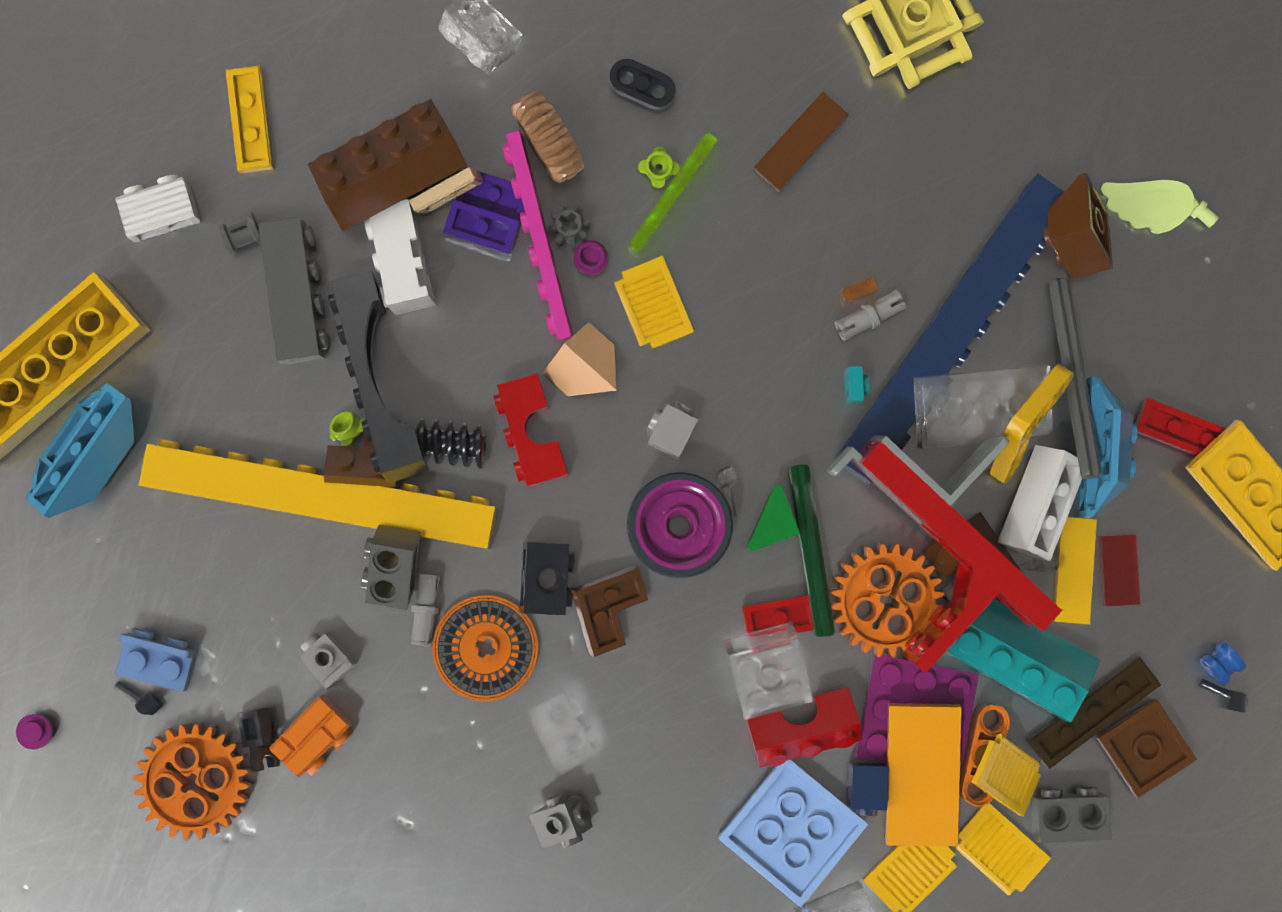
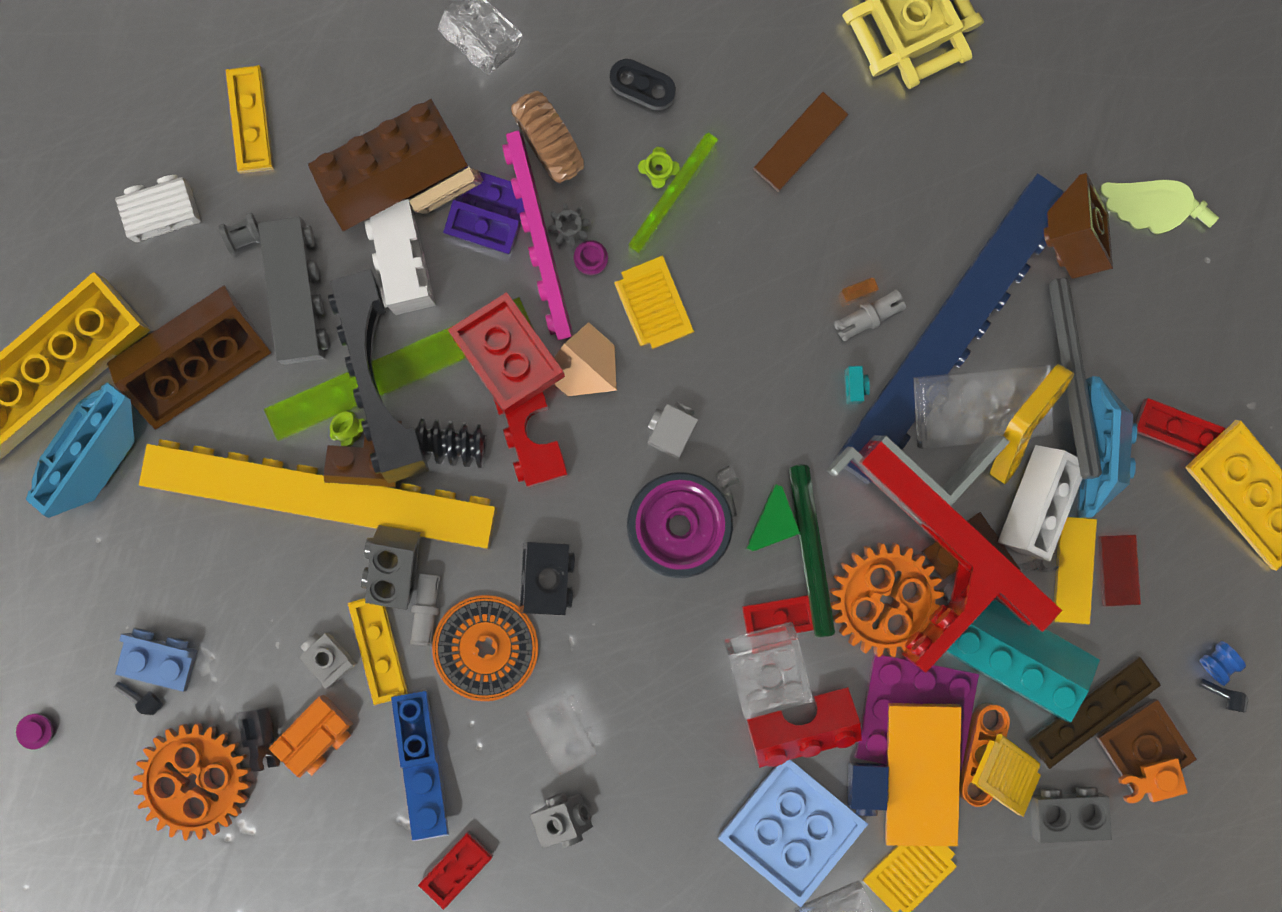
(188, 358): none -> reddish brown slope
(378, 651): none -> yellow tile
(390, 373): none -> clear neon green tile
(420, 766): none -> blue slope
(455, 870): none -> red plate
(506, 353): none -> red plate
(598, 607): reddish brown plate -> none
(1000, 850): yellow window -> none
(1159, 780): none -> orange plate

